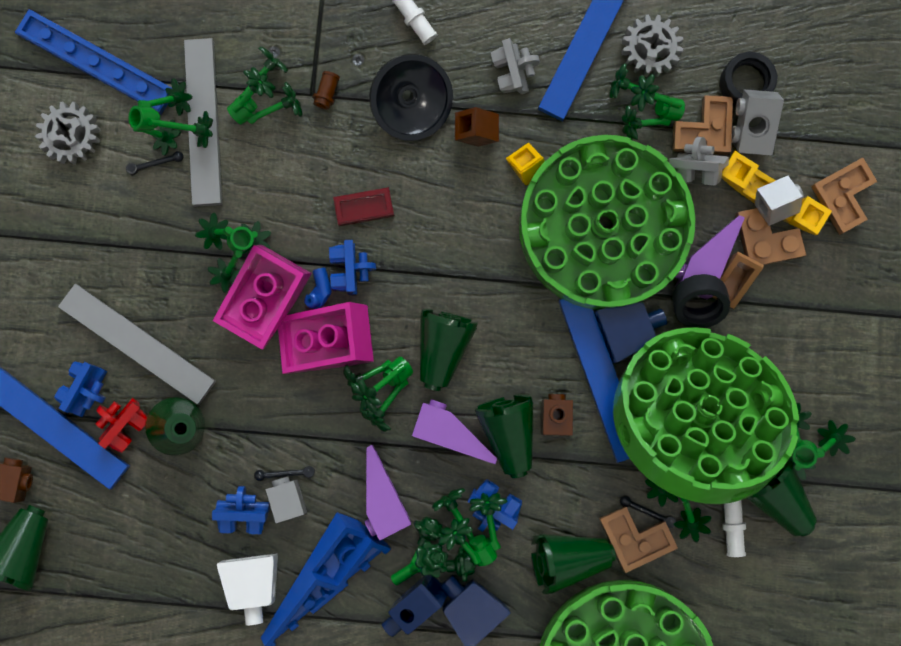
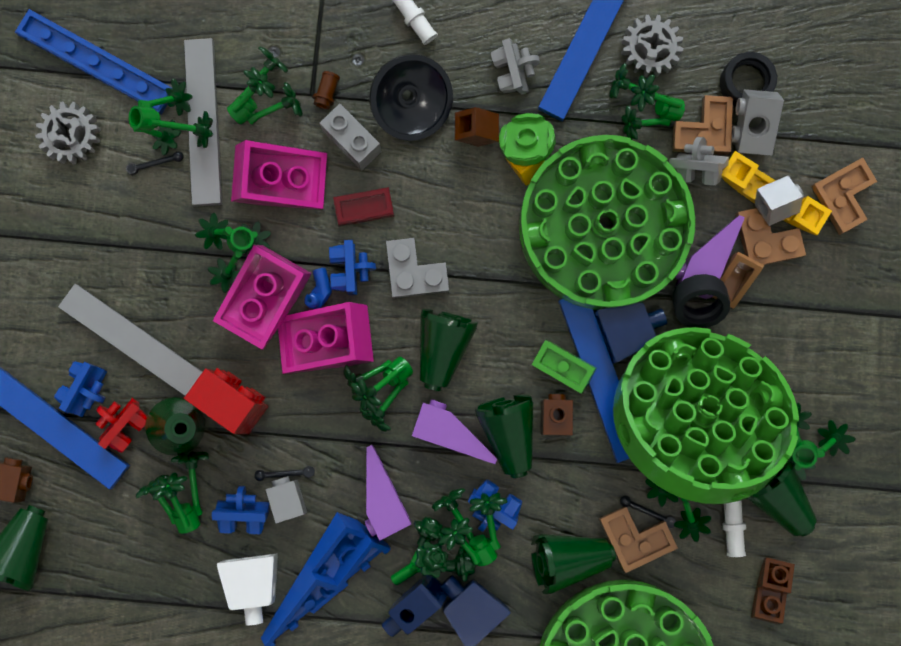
(183, 515): none -> plant
(227, 402): none -> red brick
(278, 176): none -> dark pink slope
(350, 137): none -> light grey brick
(408, 277): none -> light grey plate
(527, 139): none -> bright green tile
(564, 366): none -> bright green plate
(772, 590): none -> reddish brown slope

